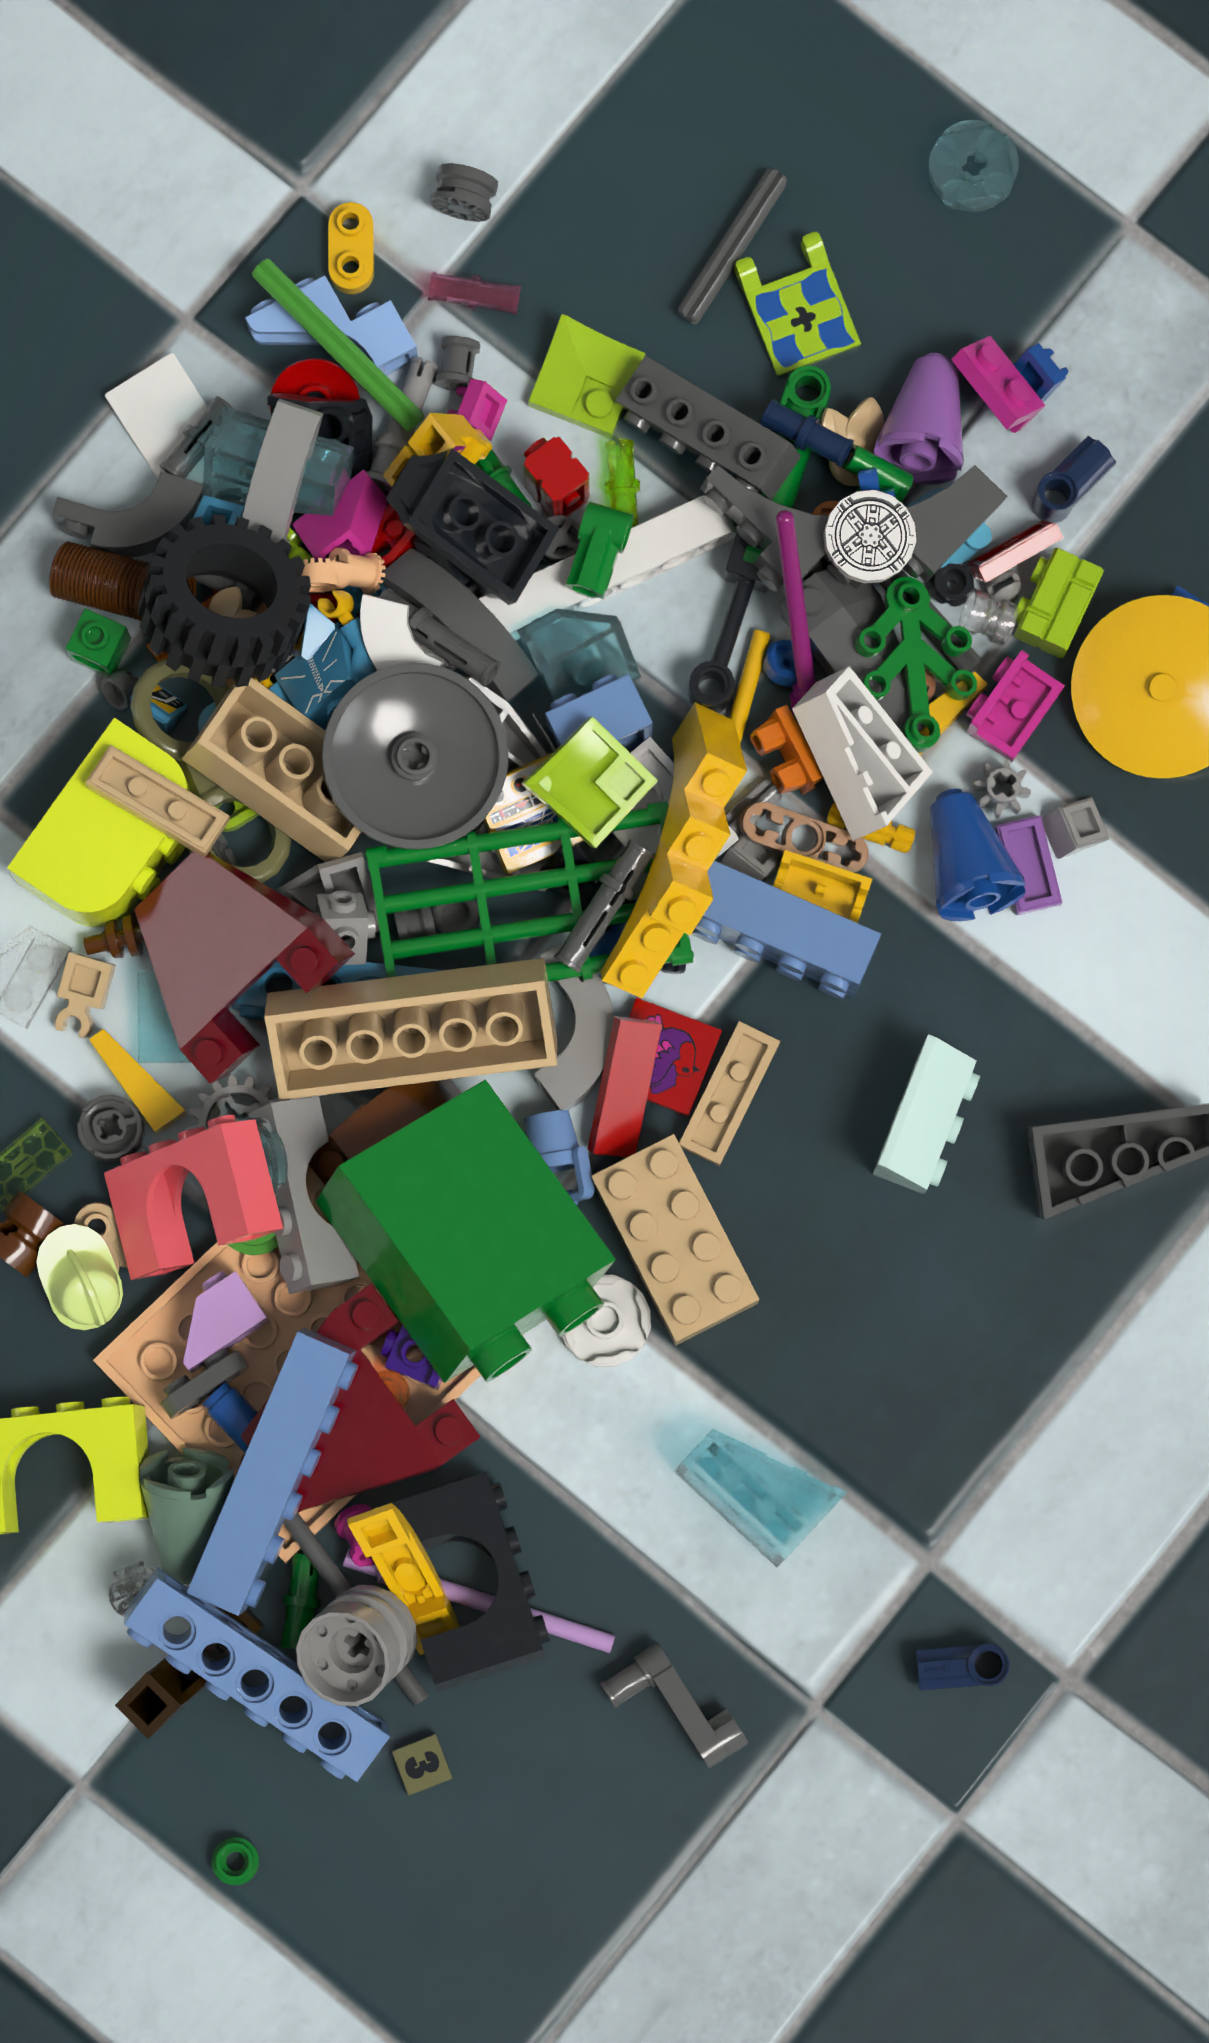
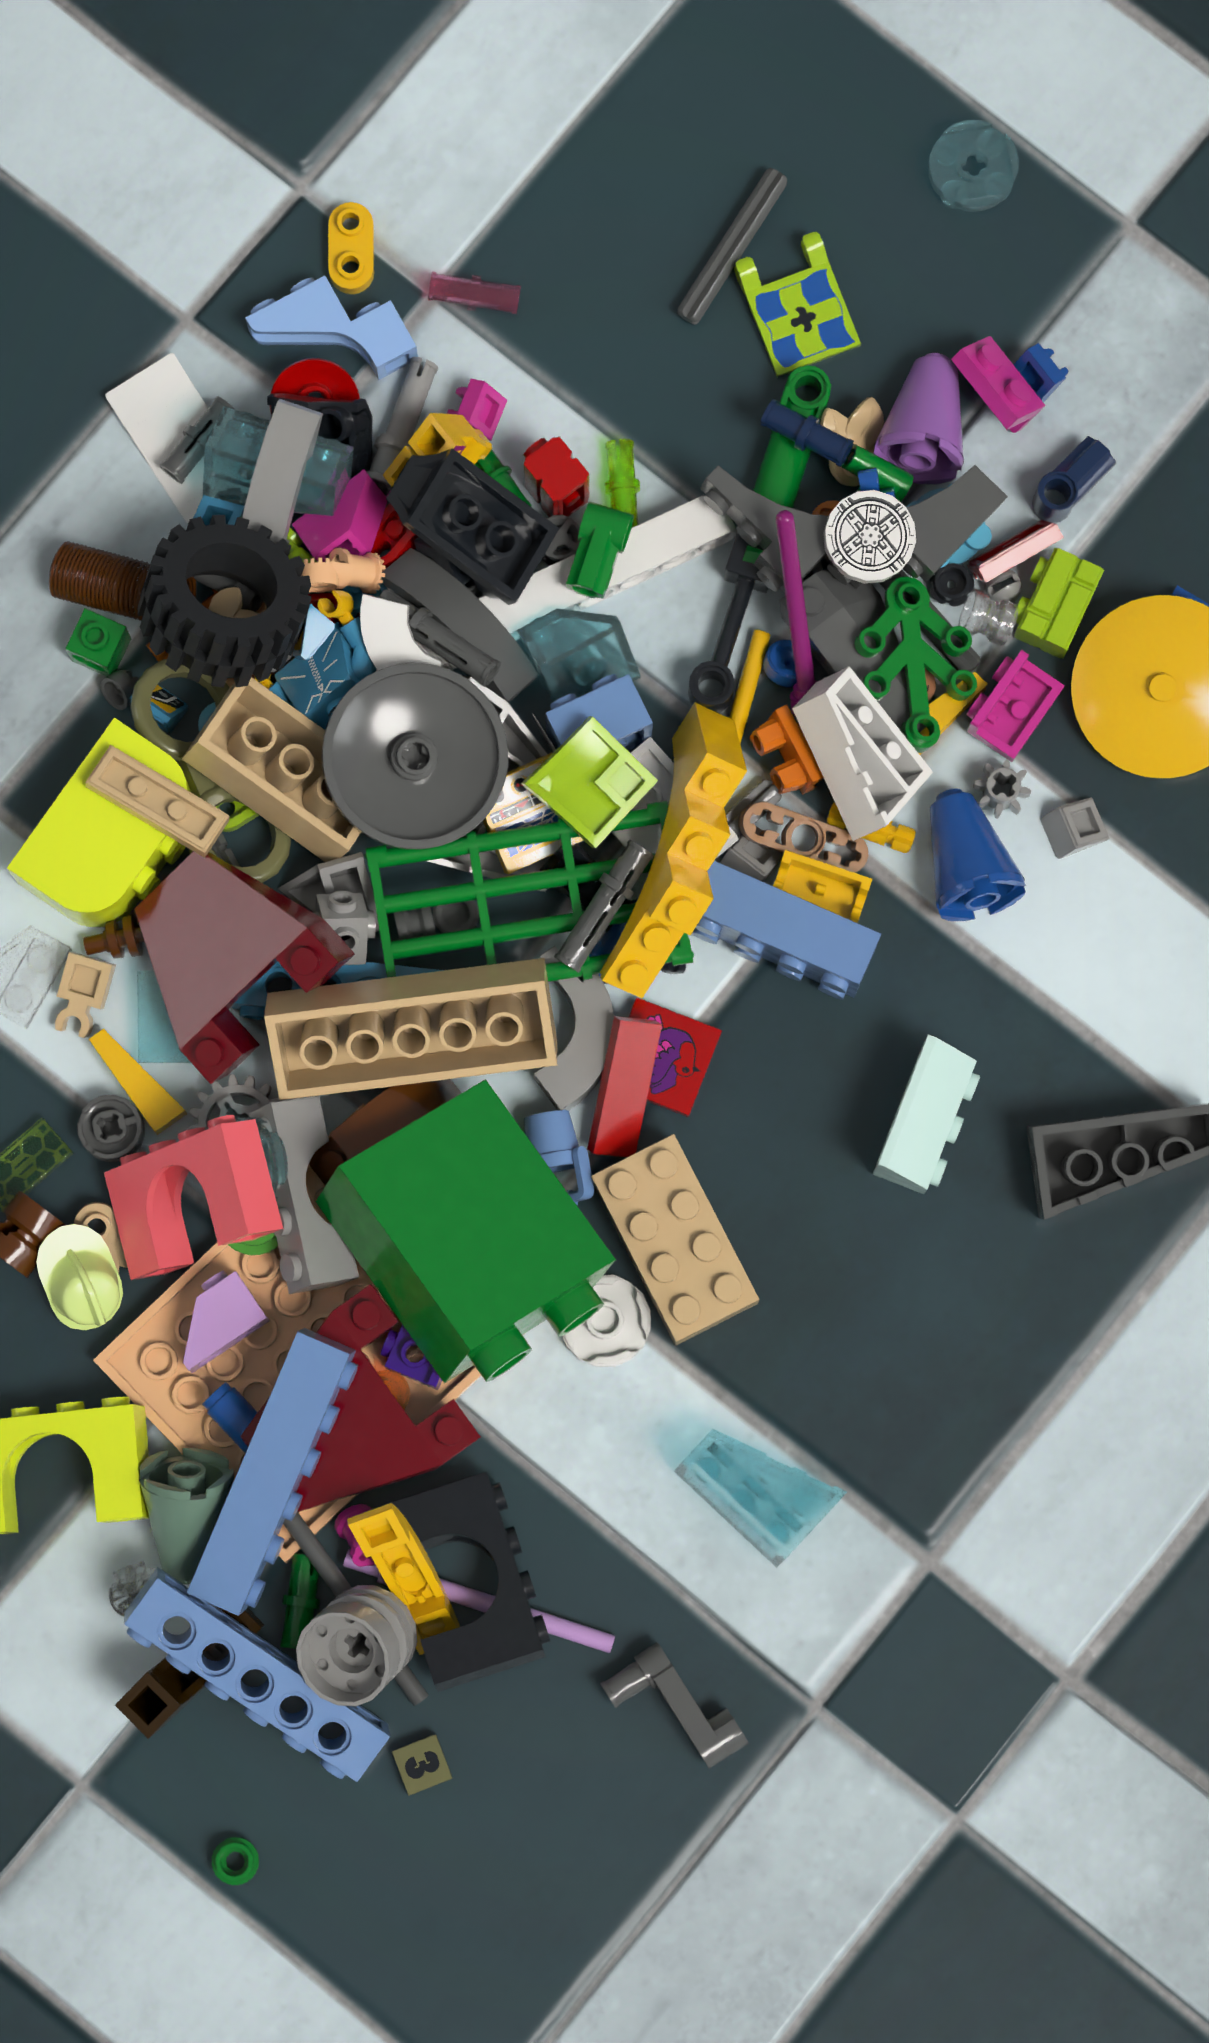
(137, 529): dark grey arch -> none
(187, 1393): dark grey plate -> none
(338, 345): bright green axle -> none
(457, 362): dark grey bush -> none
(464, 192): dark grey wheel -> none
(584, 377): lime plate -> none
(707, 428): dark grey brick -> none
(729, 1093): tan plate -> none
(956, 1666): dark blue piece -> none
(1030, 852): medium lavender tile -> none

